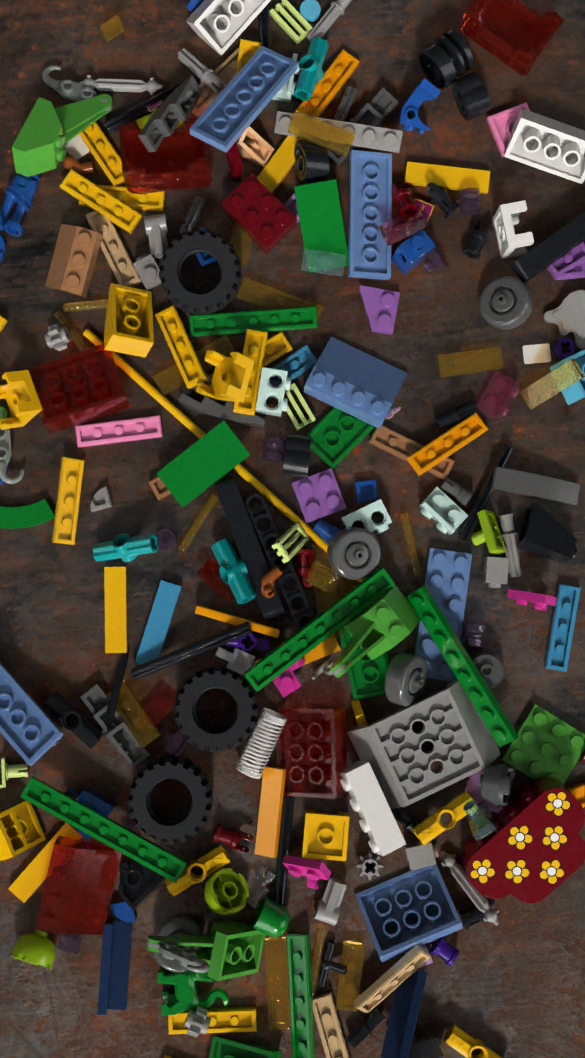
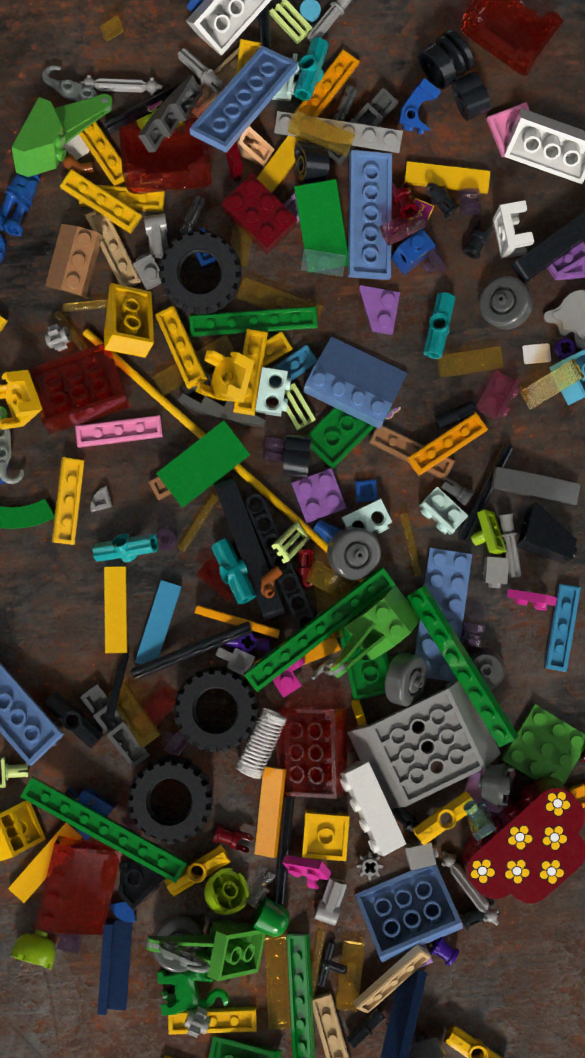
(437, 336): none -> teal piece

